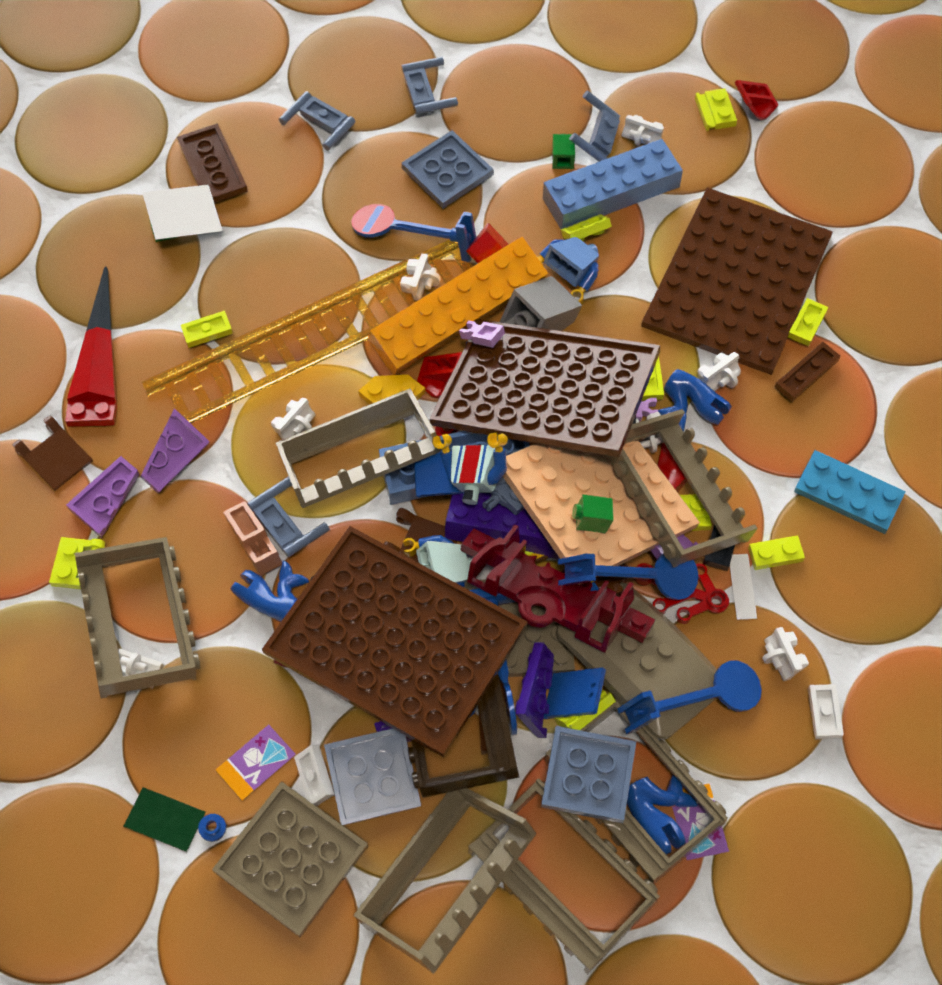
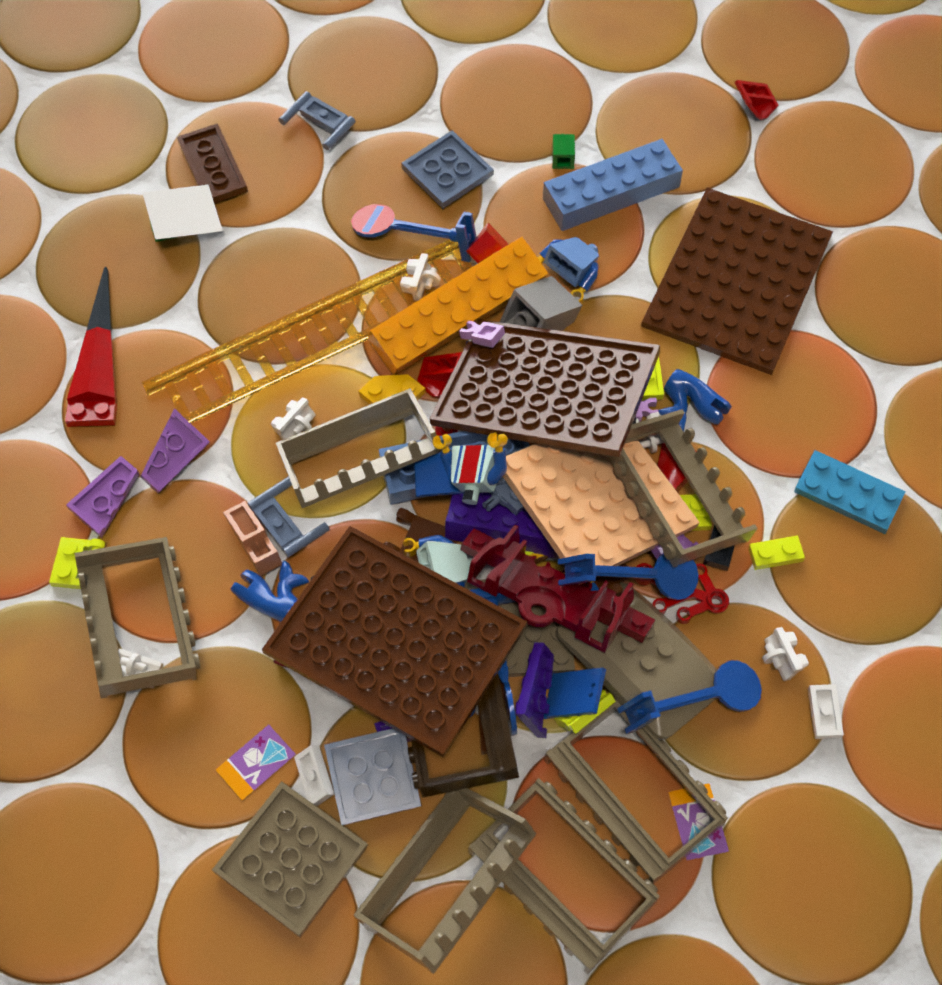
(56, 457): reddish brown flag -> none
(164, 819): dark green sticker -> none
(206, 329): neon yellow plate -> none
(215, 835): blue plate -> none
(420, 89): sand blue plate -> none
(589, 774): sand blue plate -> none
(592, 226): neon yellow plate -> none
(593, 513): green brick -> none
(603, 132): sand blue plate -> none
(642, 130): white hips -> none
(657, 824): blue piece -> none
(716, 109): neon yellow plate -> none
(723, 373): white hips -> none
(742, 587): white sticker -> none
(807, 322): neon yellow plate -> none
(807, 371): reddish brown plate -> none

